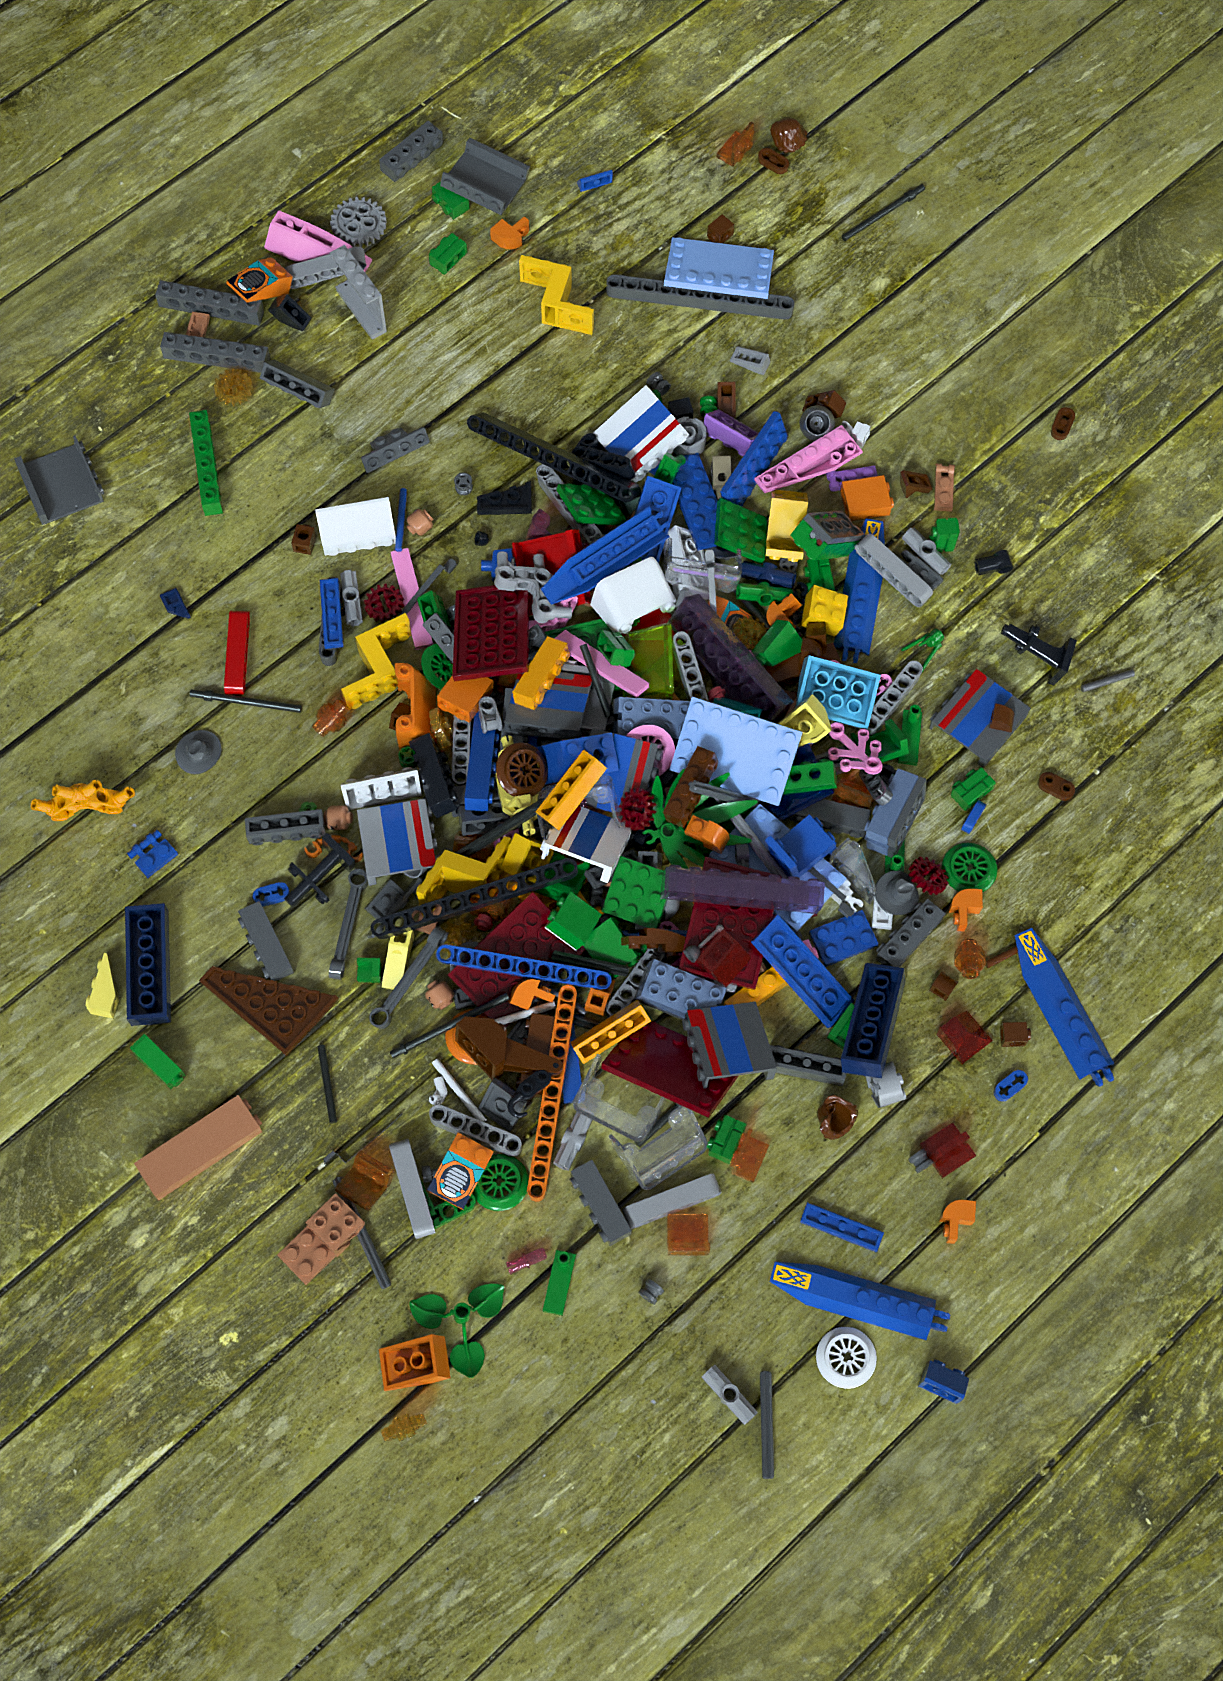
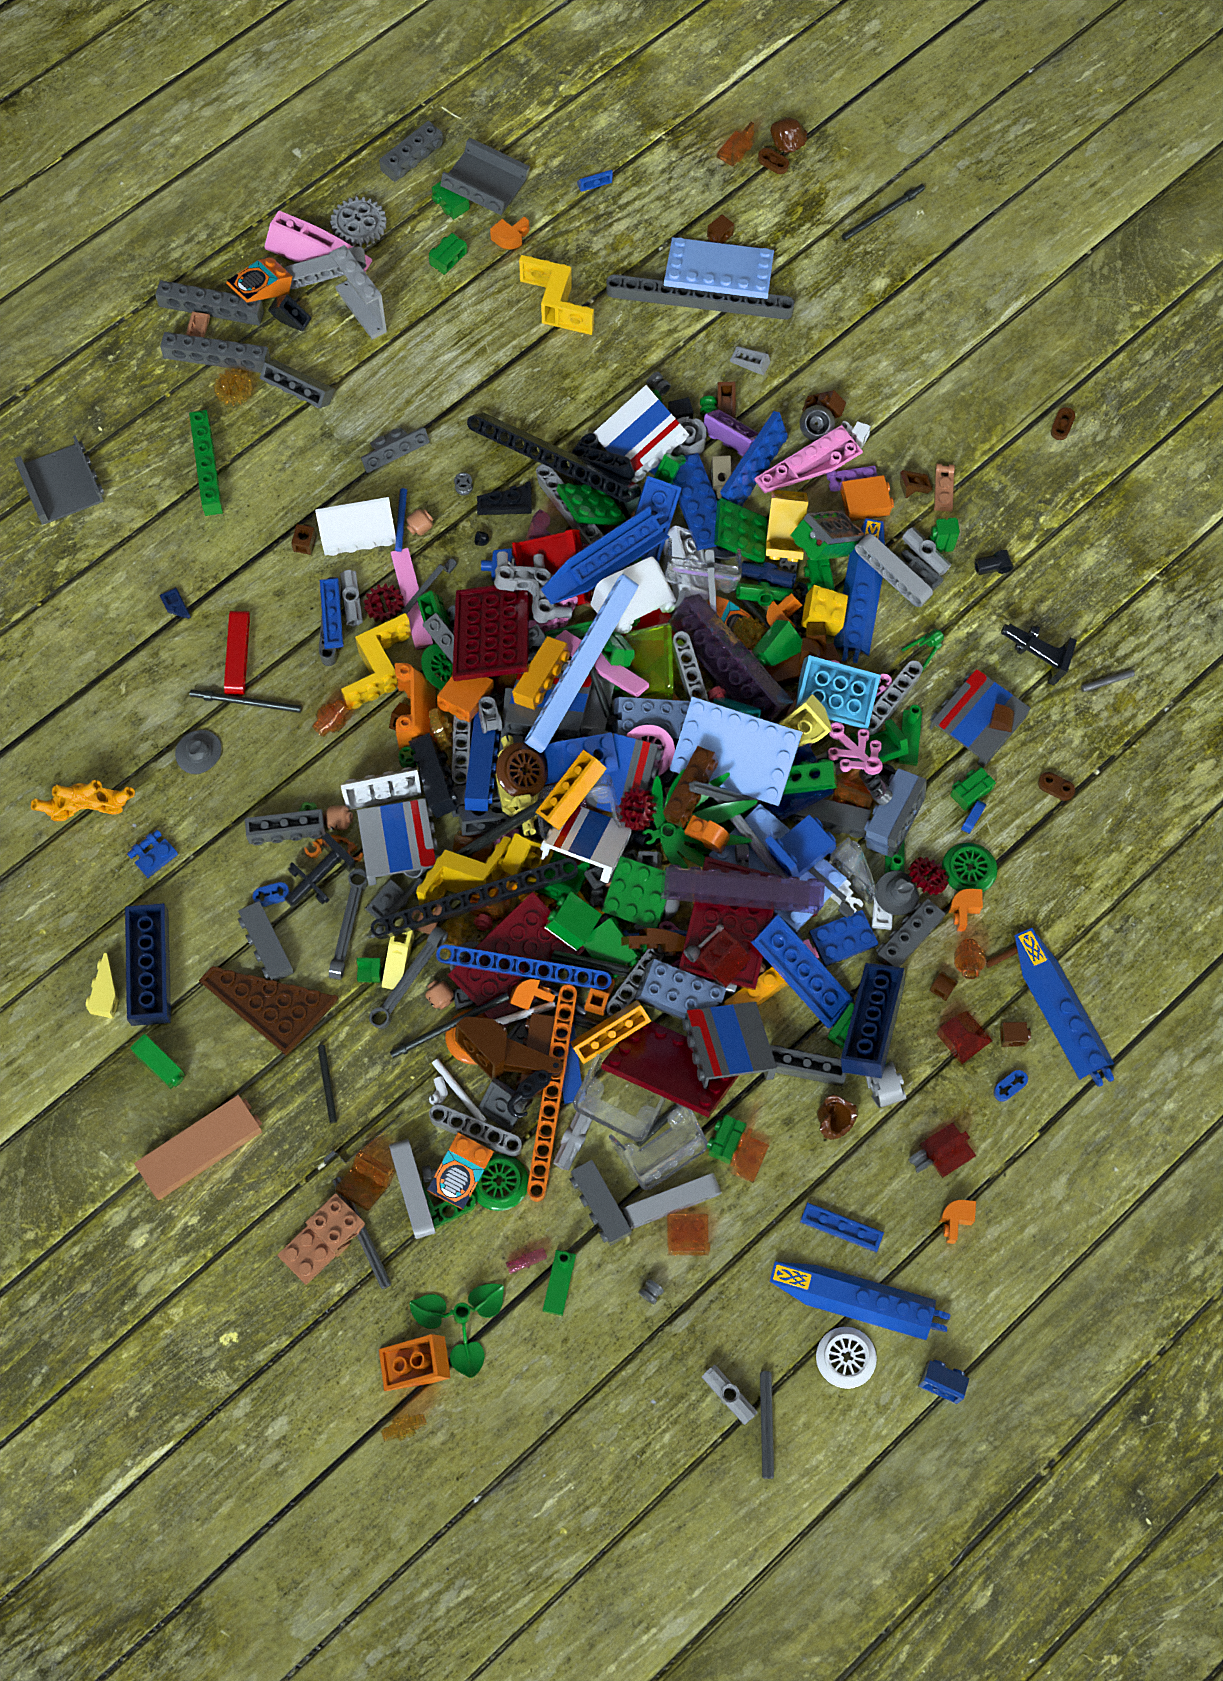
(581, 663): none -> light blue beam

